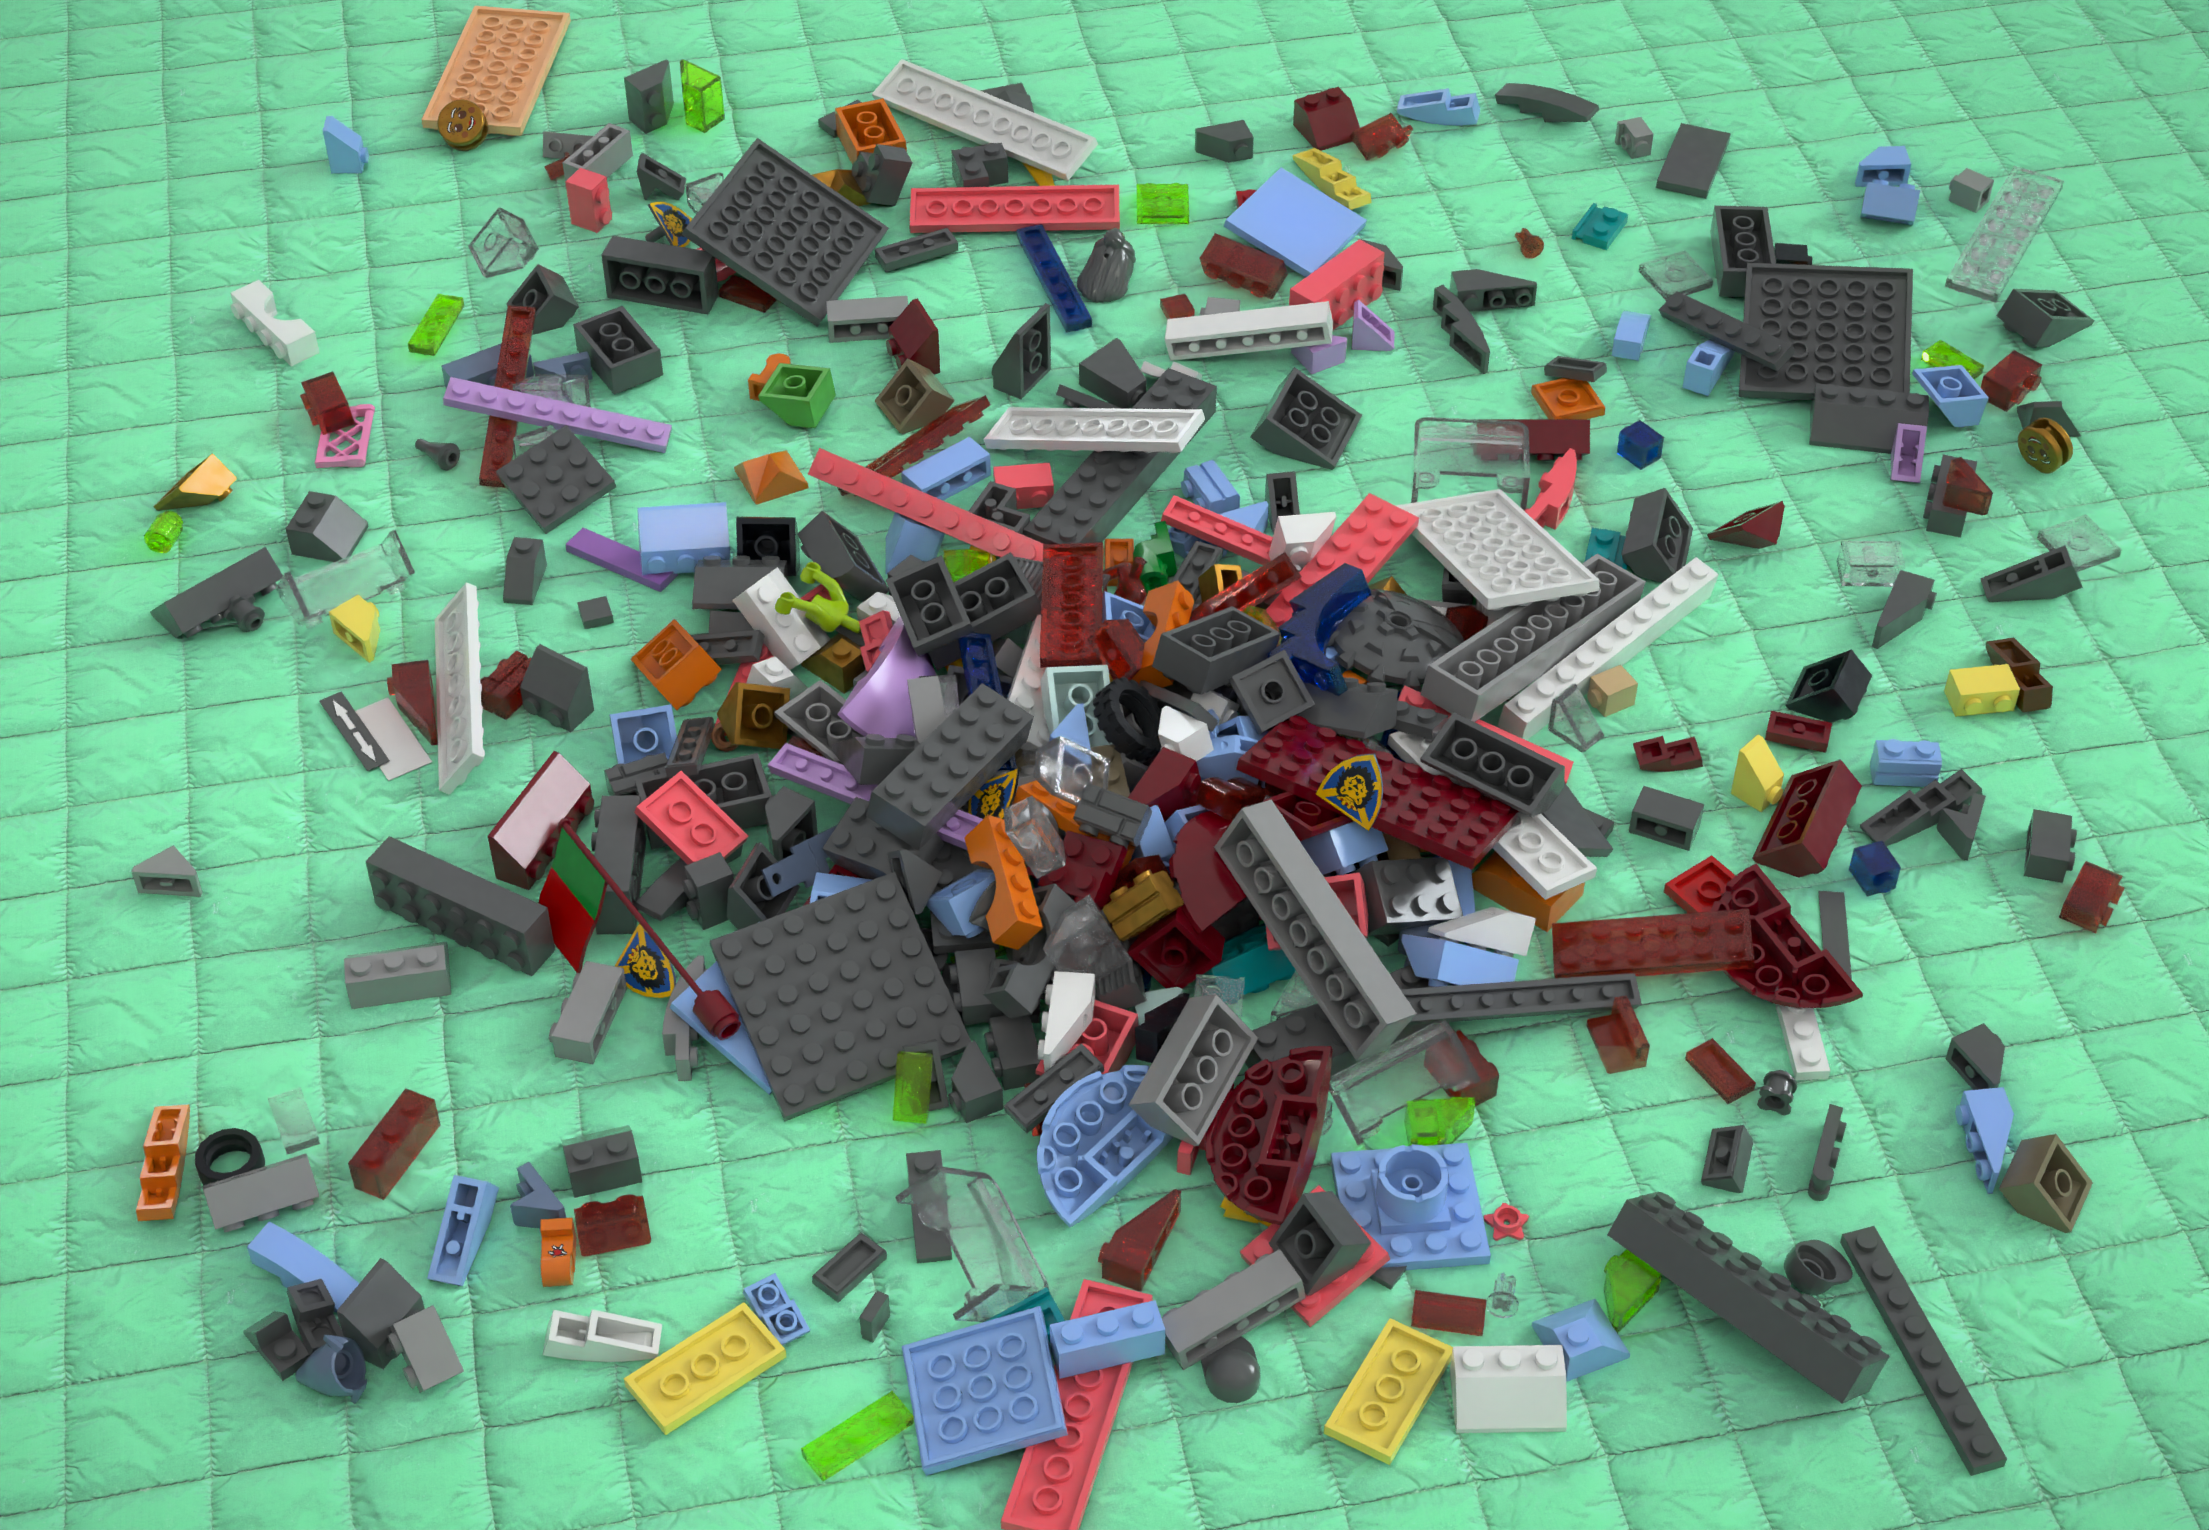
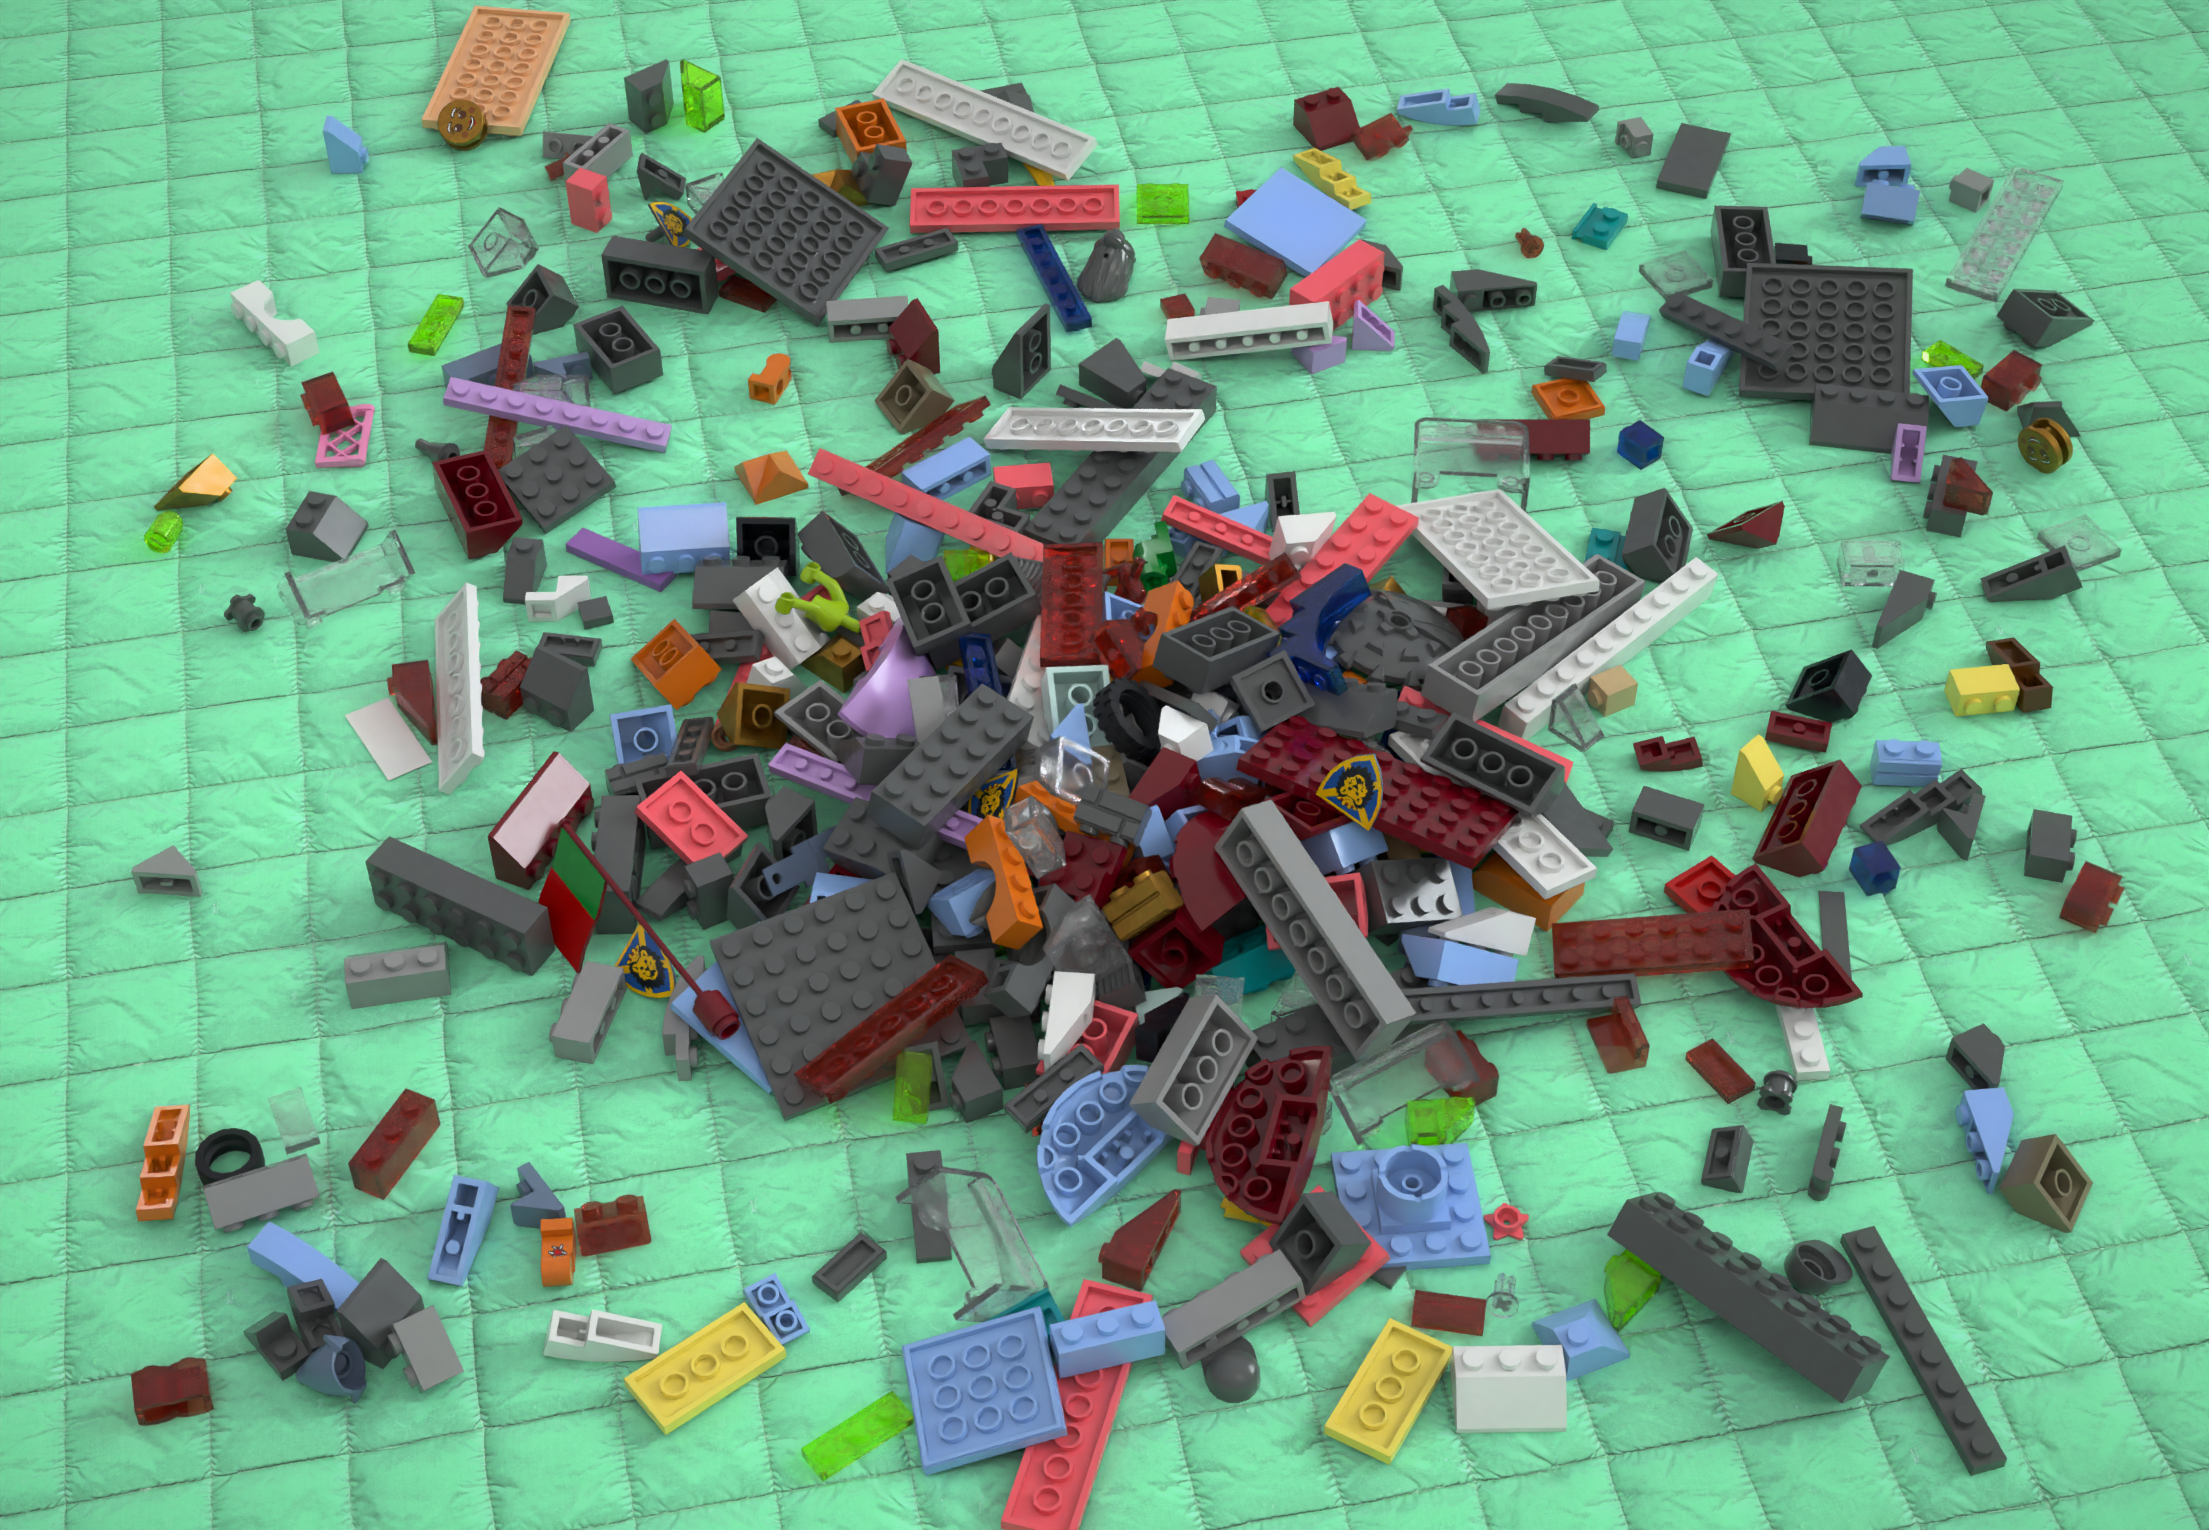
(172, 1391): none -> clear red brick
(213, 596): dark grey slope -> none
(354, 731): dark grey sticker -> none
(357, 625): light yellow slope -> none
(476, 502): none -> dark red slope
(558, 604): none -> white slope
(577, 648): none -> dark grey plate
(602, 1161): dark grey slope -> none
(799, 393): bright green slope -> none
(874, 1316): dark grey tile -> none
(891, 1029): none -> clear red plate
(1142, 619): none -> clear red plant
(1225, 141): dark grey slope -> none
(1306, 422): dark grey slope -> none
(1556, 492): coral slope -> none

